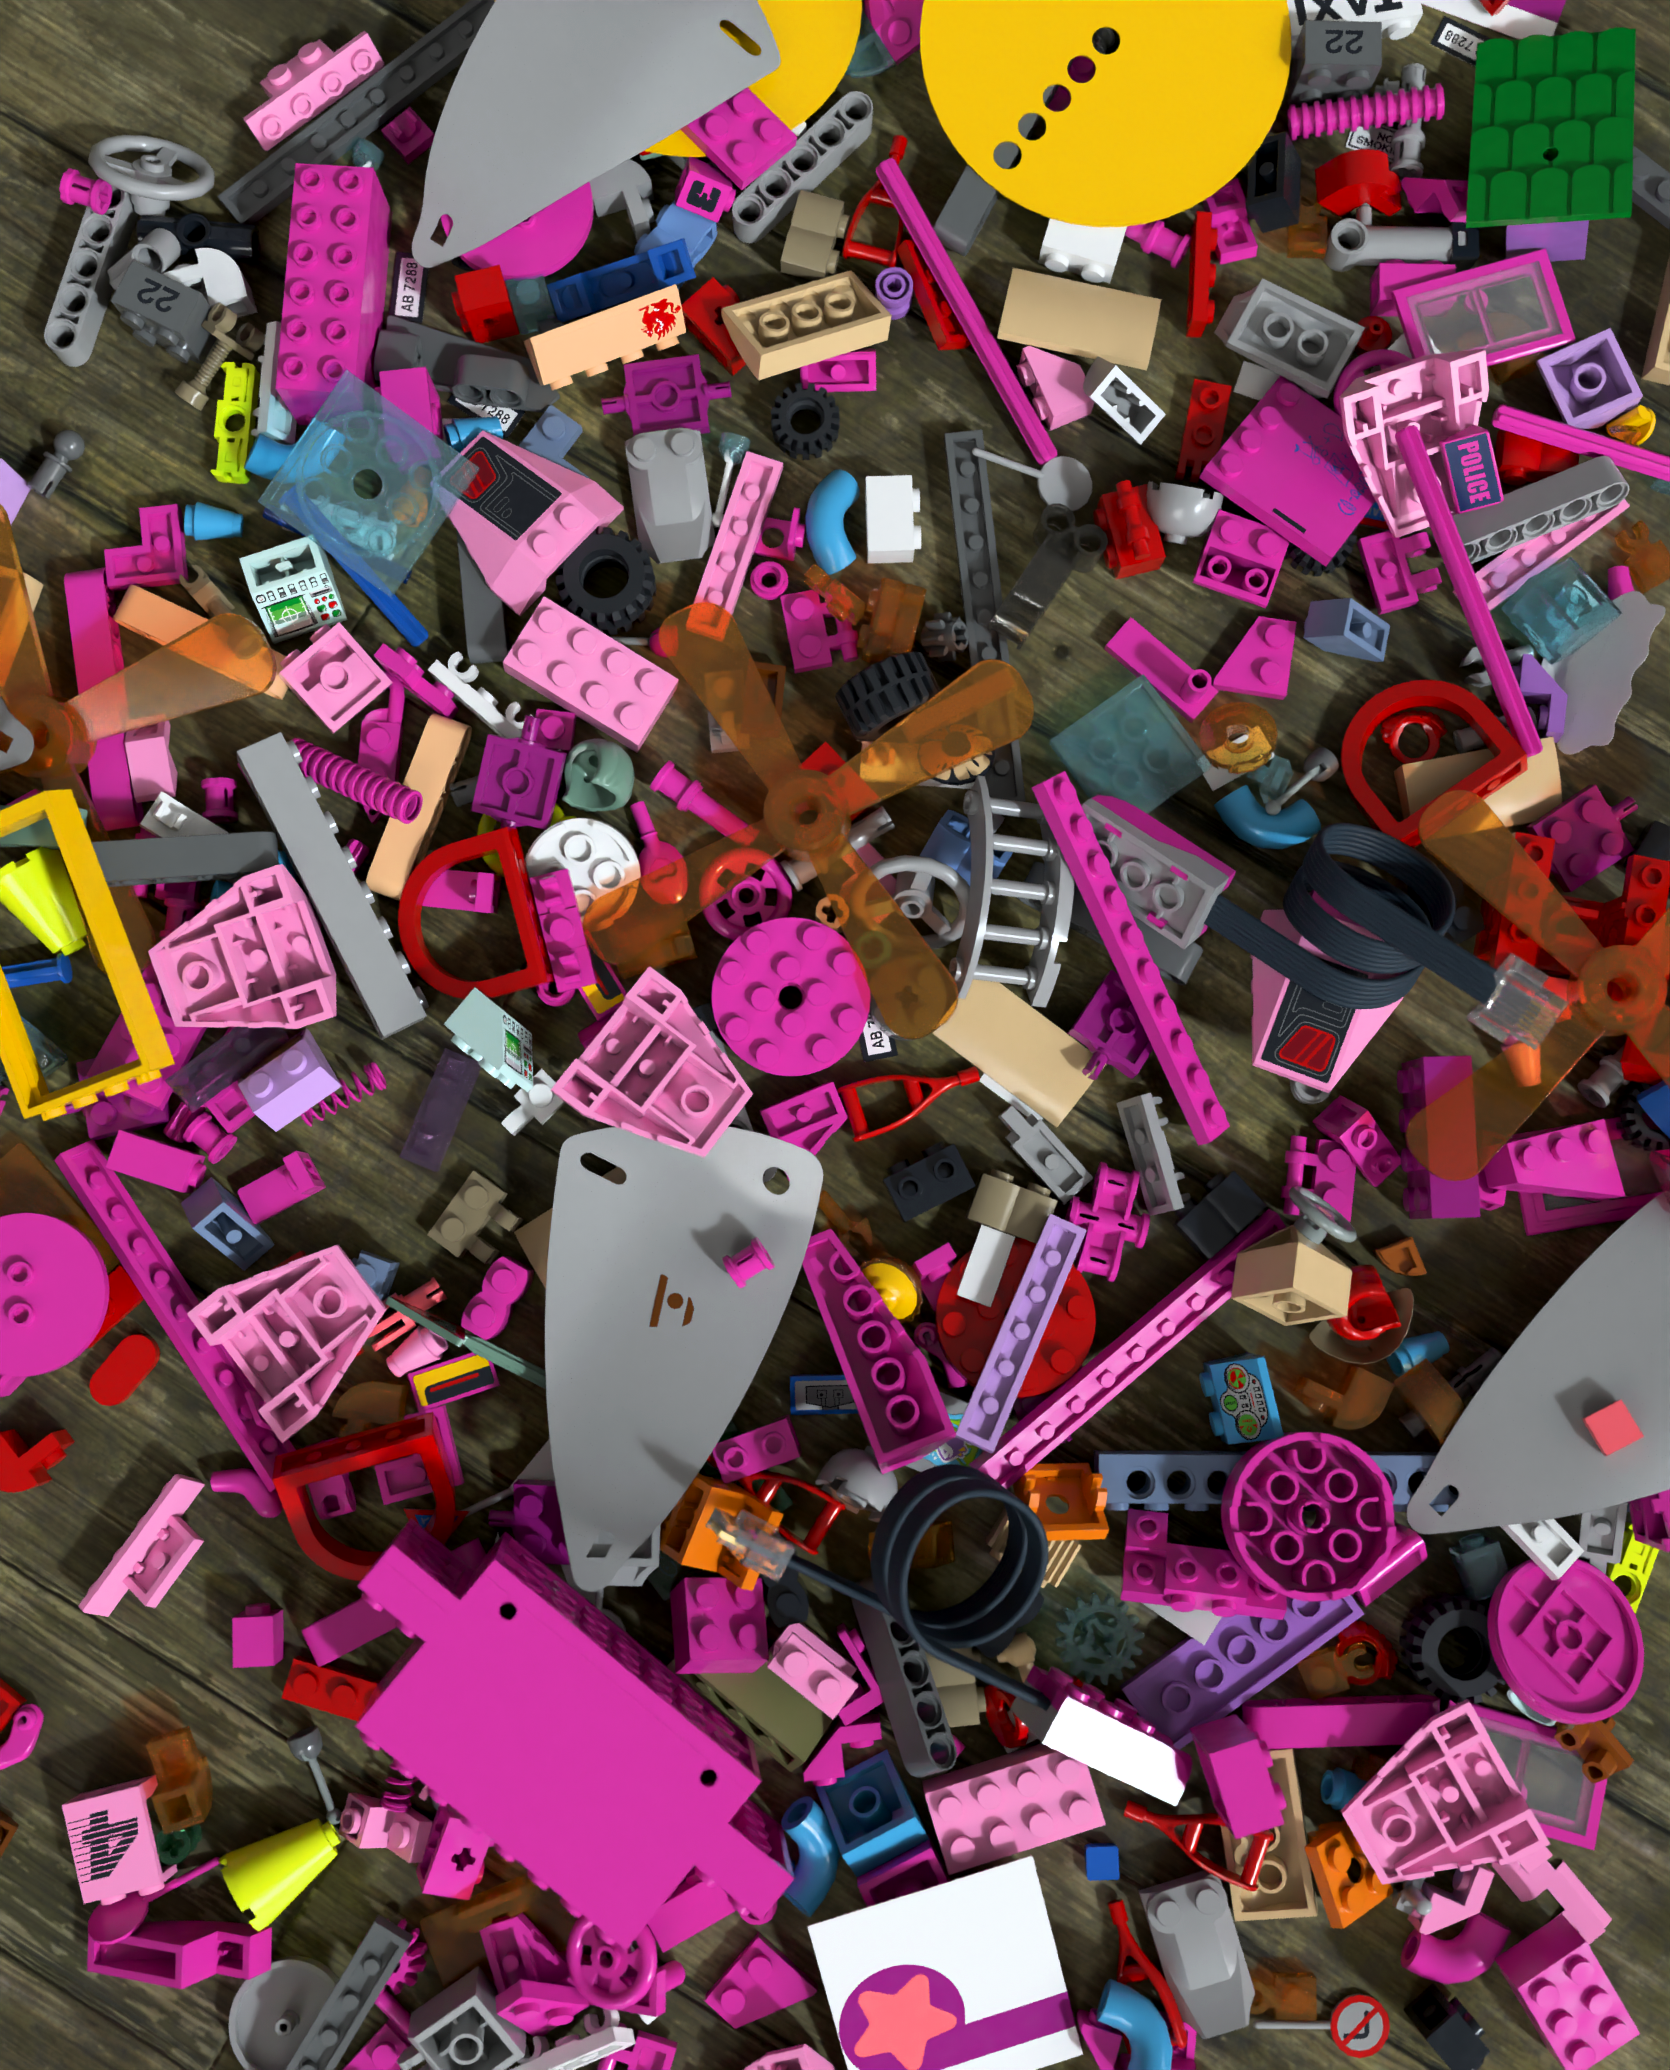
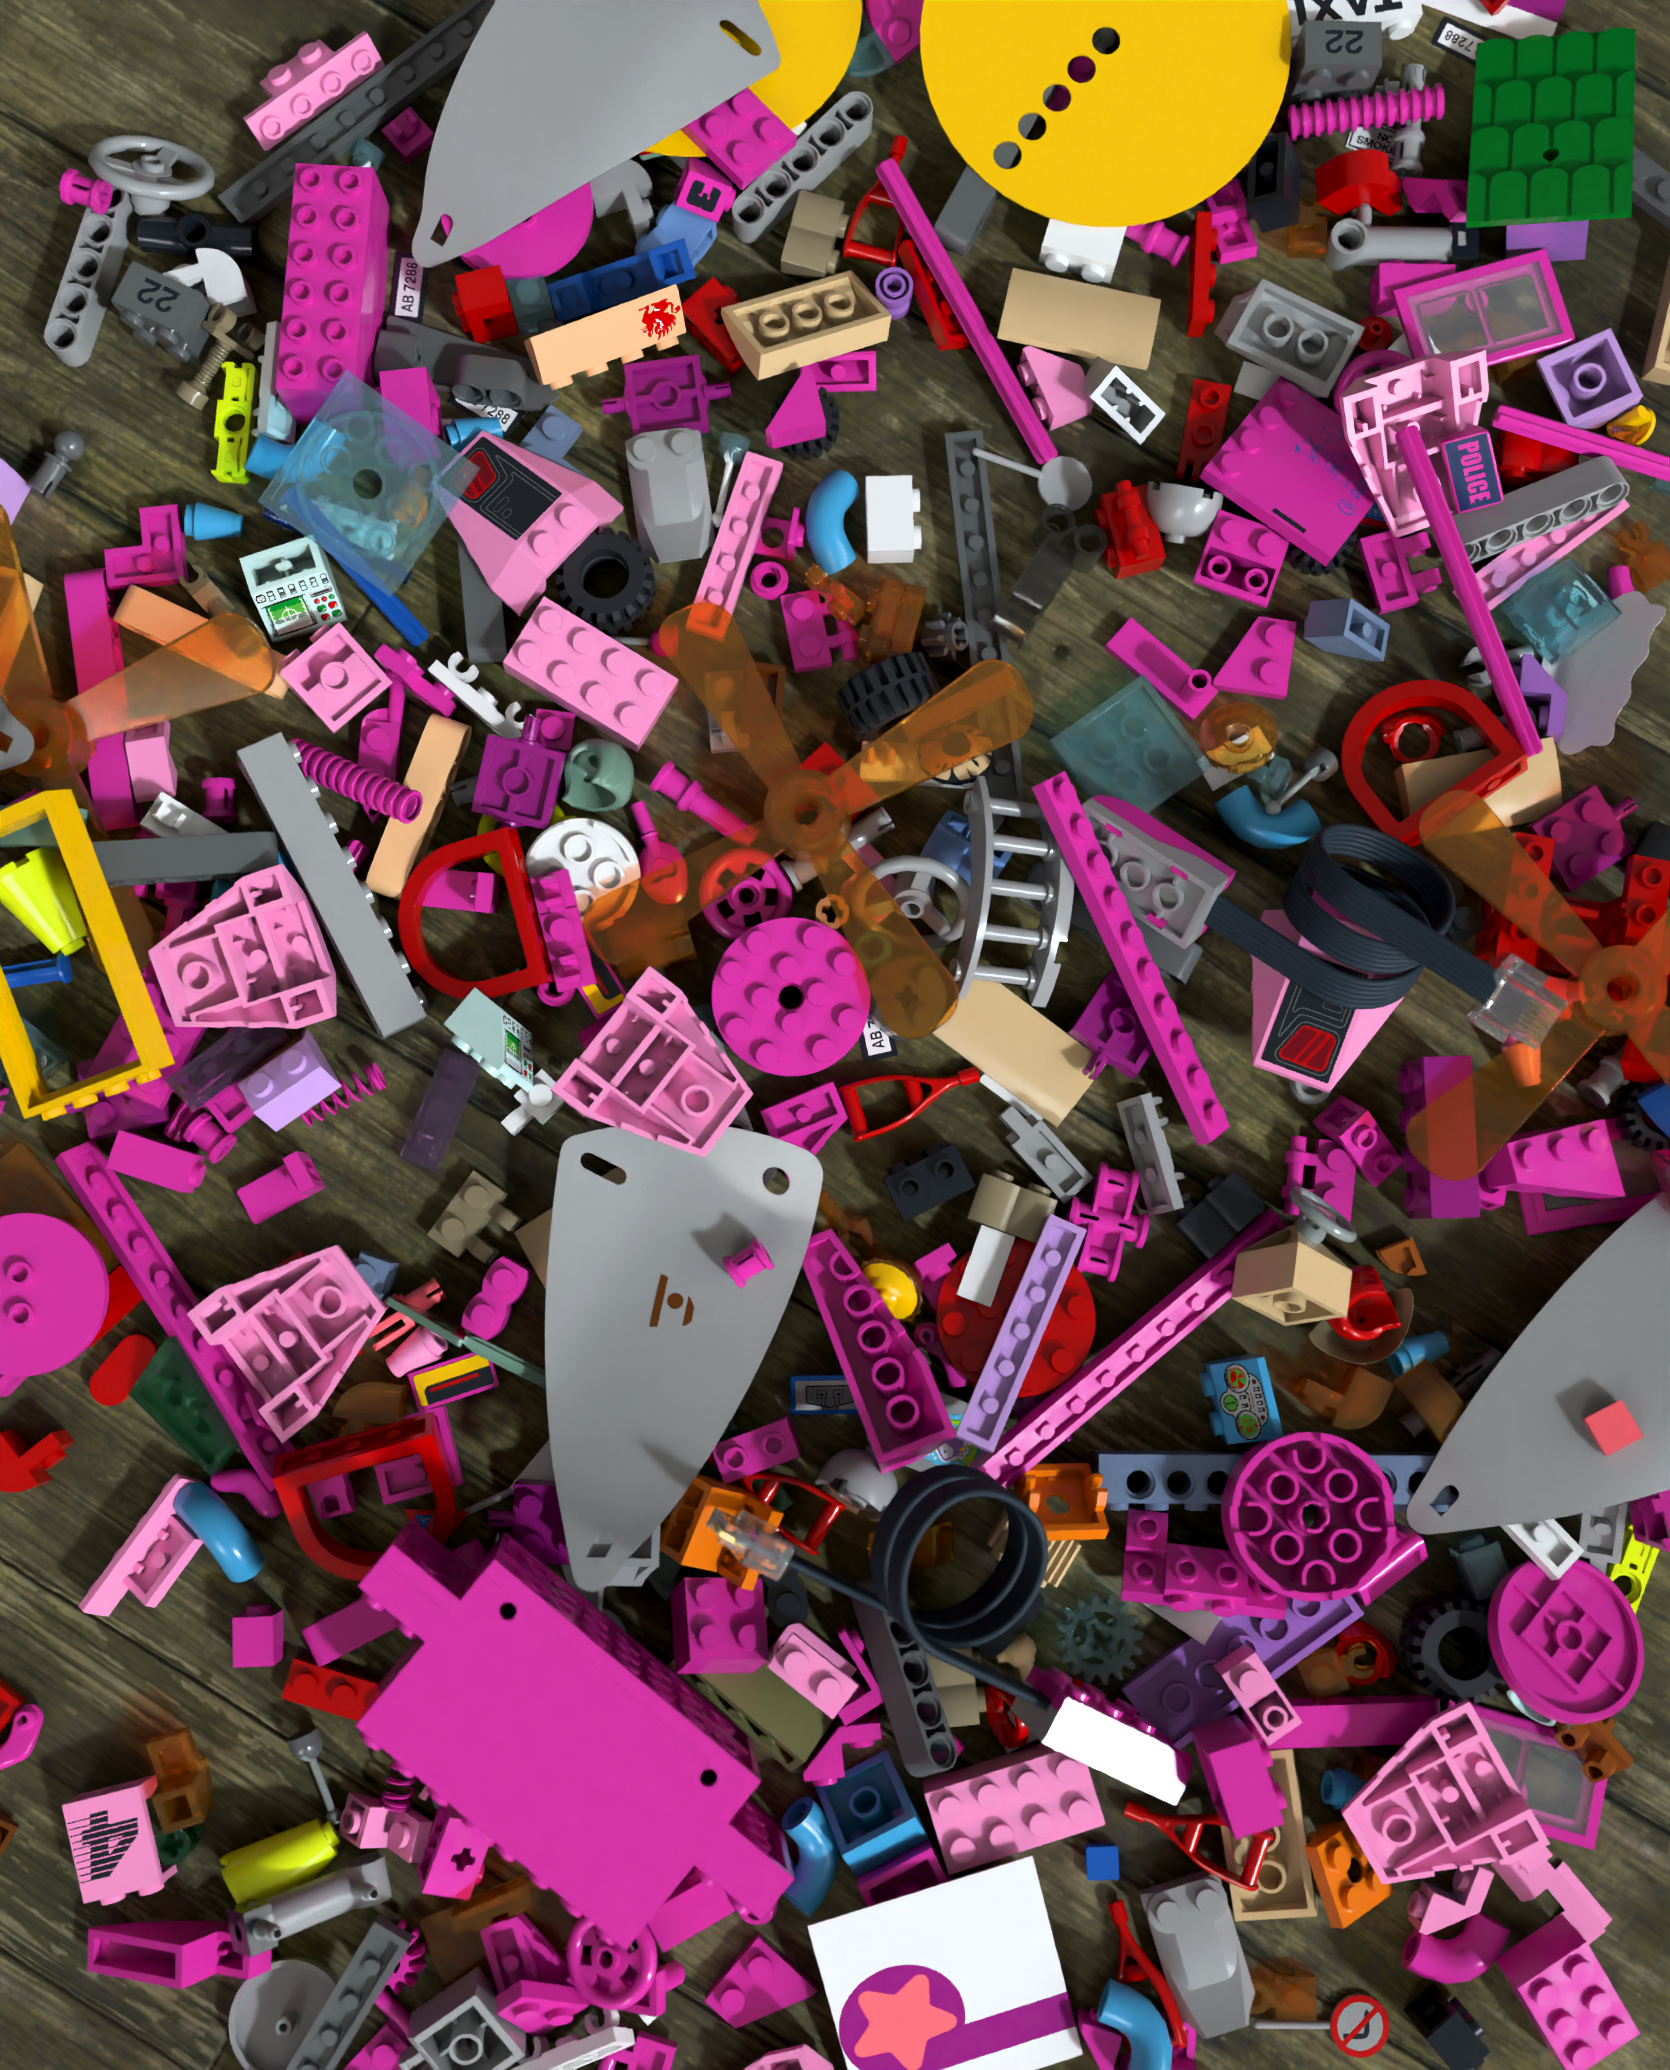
(121, 1919): dark pink piece -> none
(154, 251): light grey piece -> none
(184, 1408): none -> clear green wing
(219, 1531): none -> dark azure cylinder
(226, 1224): sand blue slope -> none
(260, 1923): none -> light grey piece
(799, 416): none -> dark pink slope
(1257, 1694): none -> bright pink slope
(1411, 1898): light grey bar -> none

